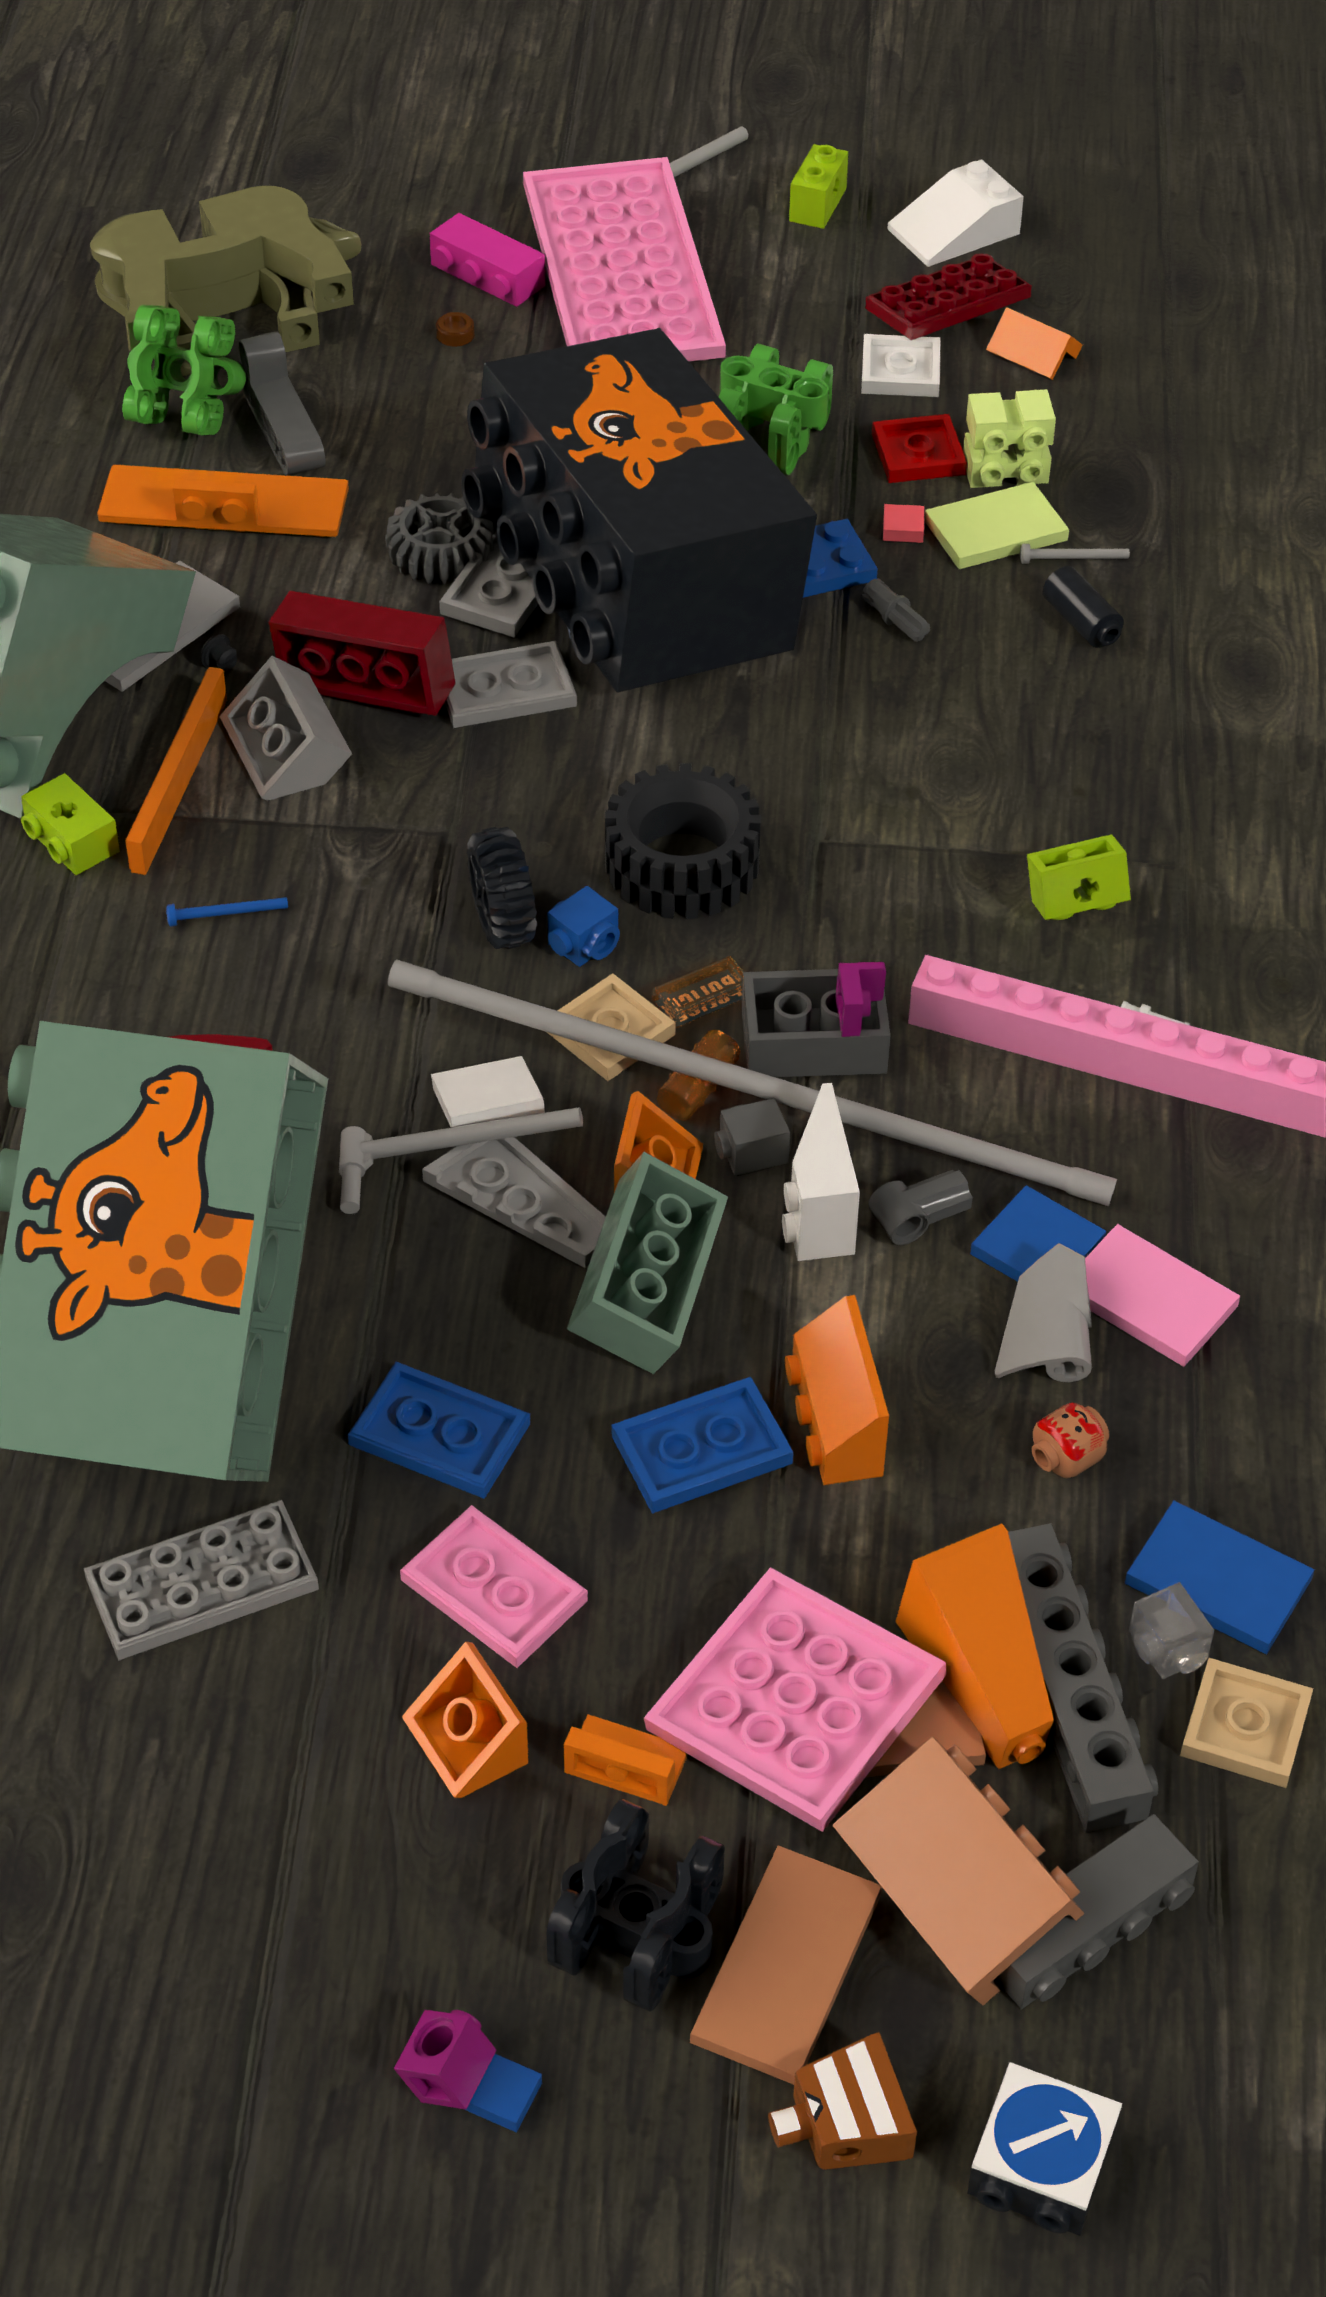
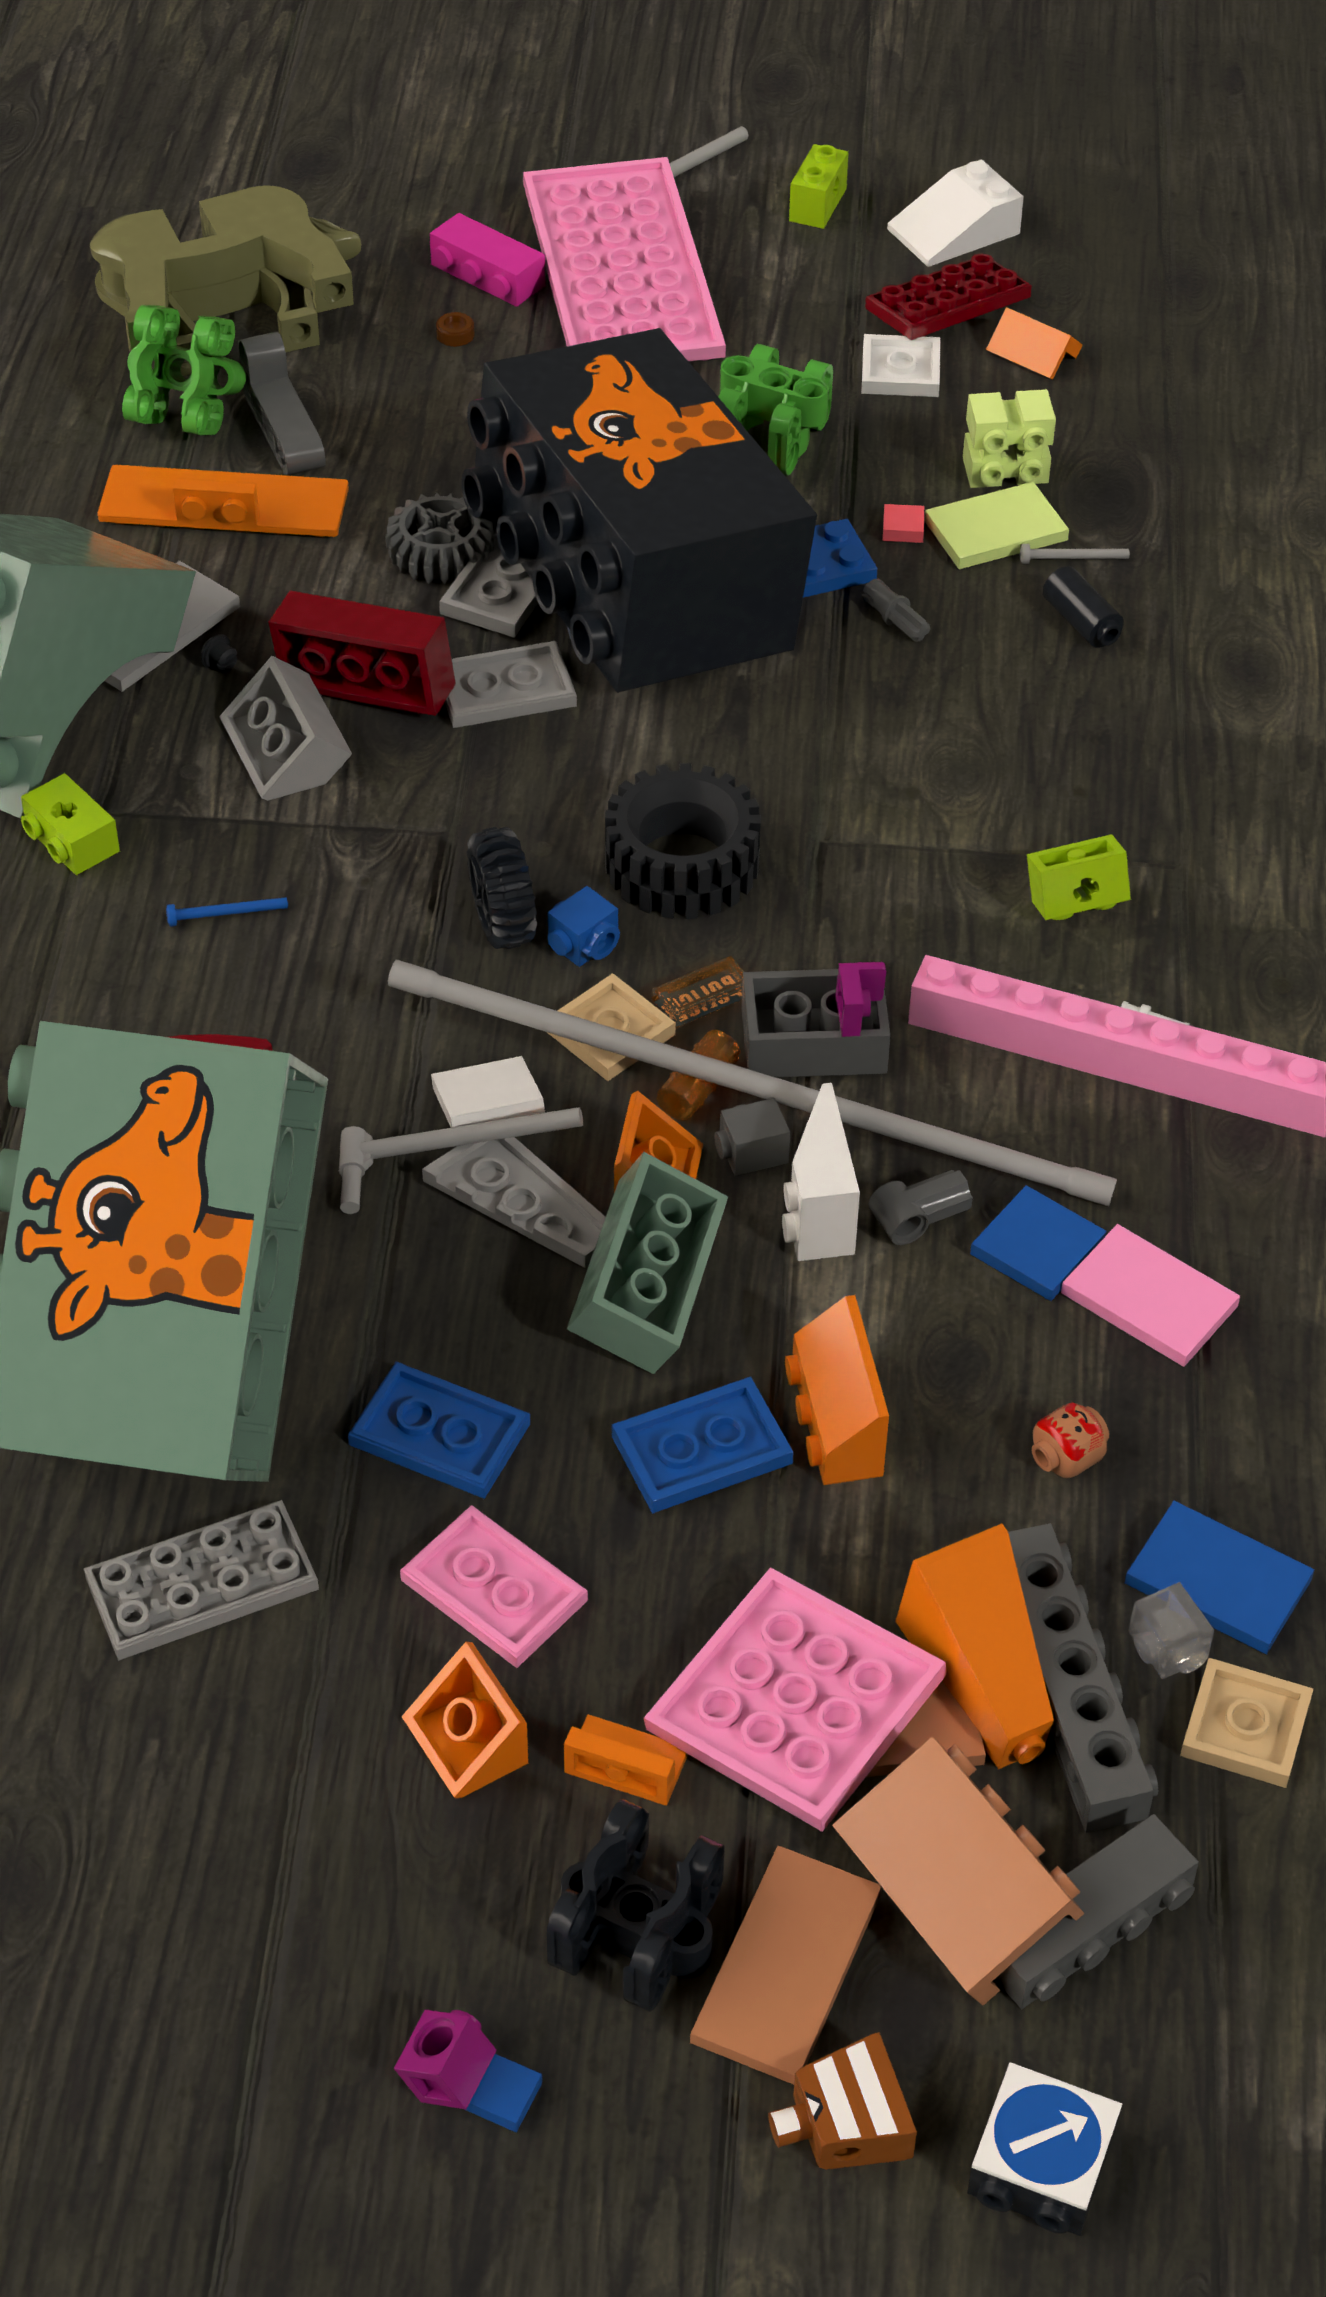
(176, 771): orange tile -> none
(919, 448): red tile -> none
(1050, 1319): light grey panel -> none

